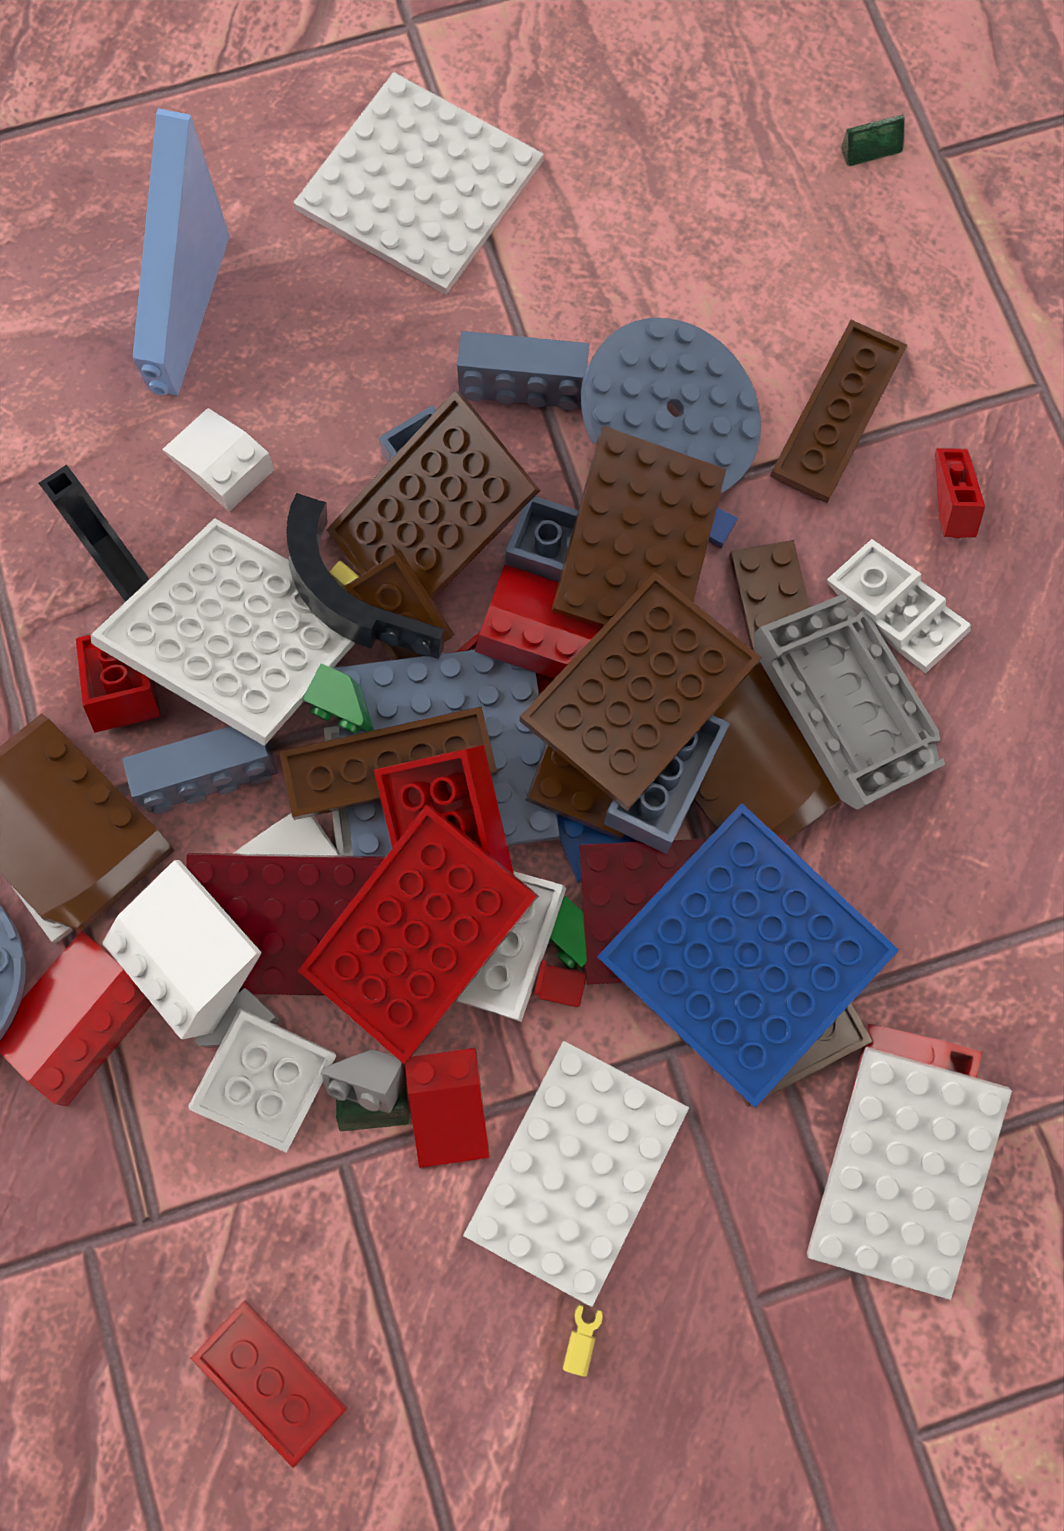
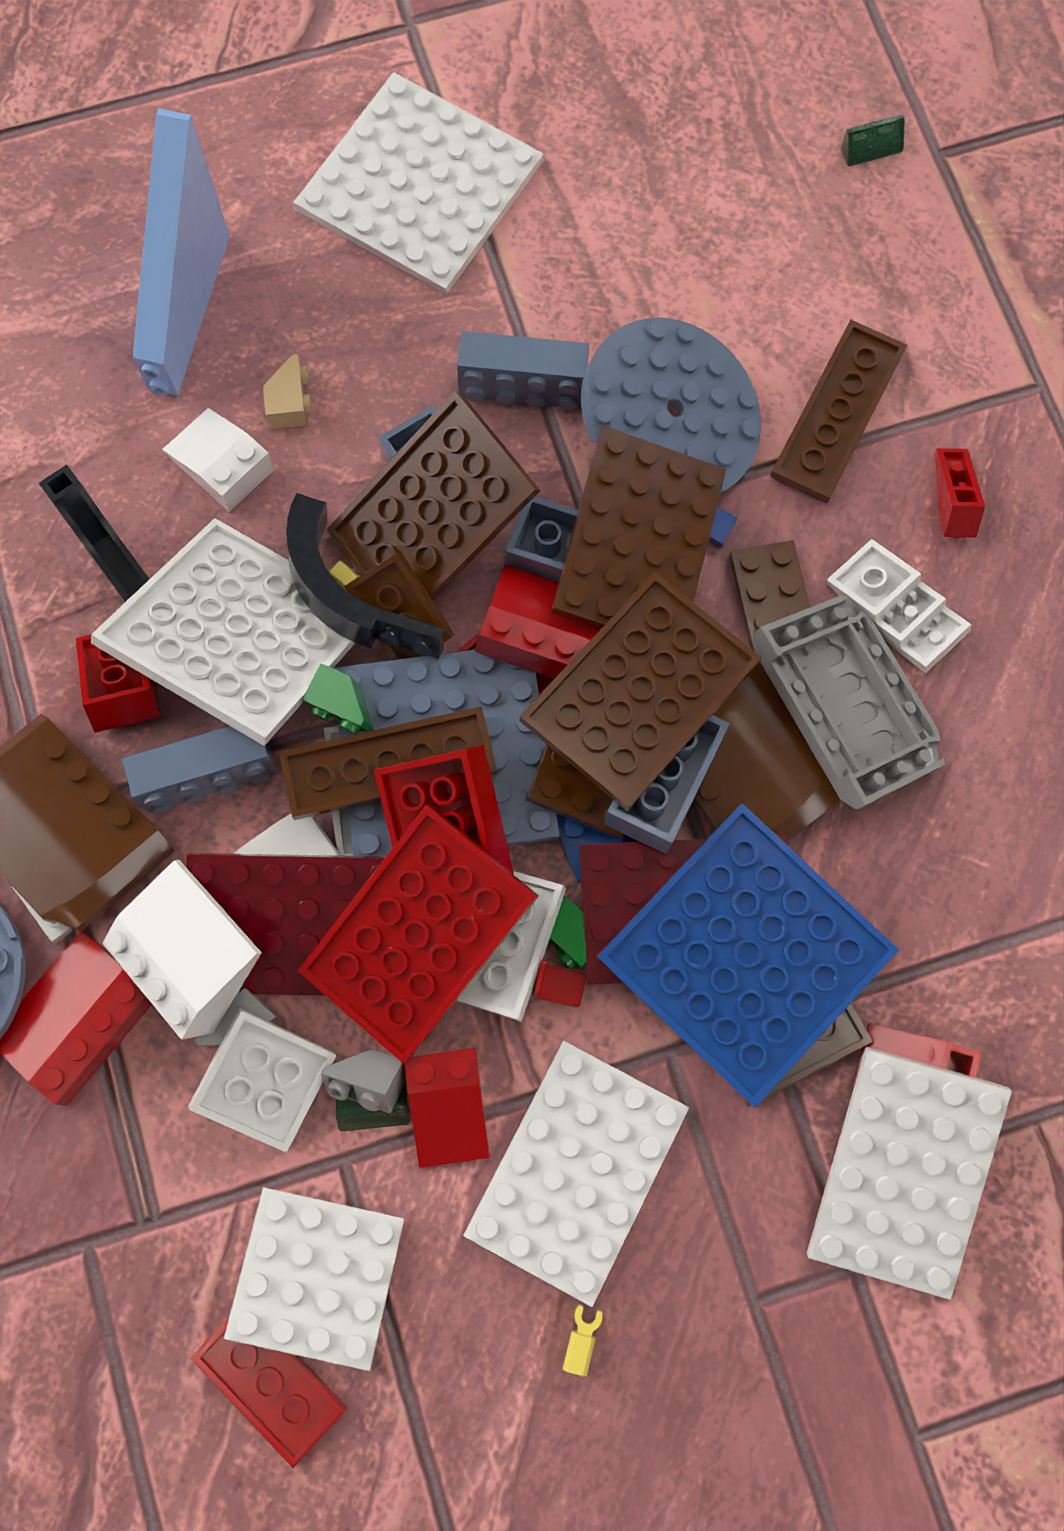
(285, 396): none -> tan slope
(315, 1279): none -> white plate

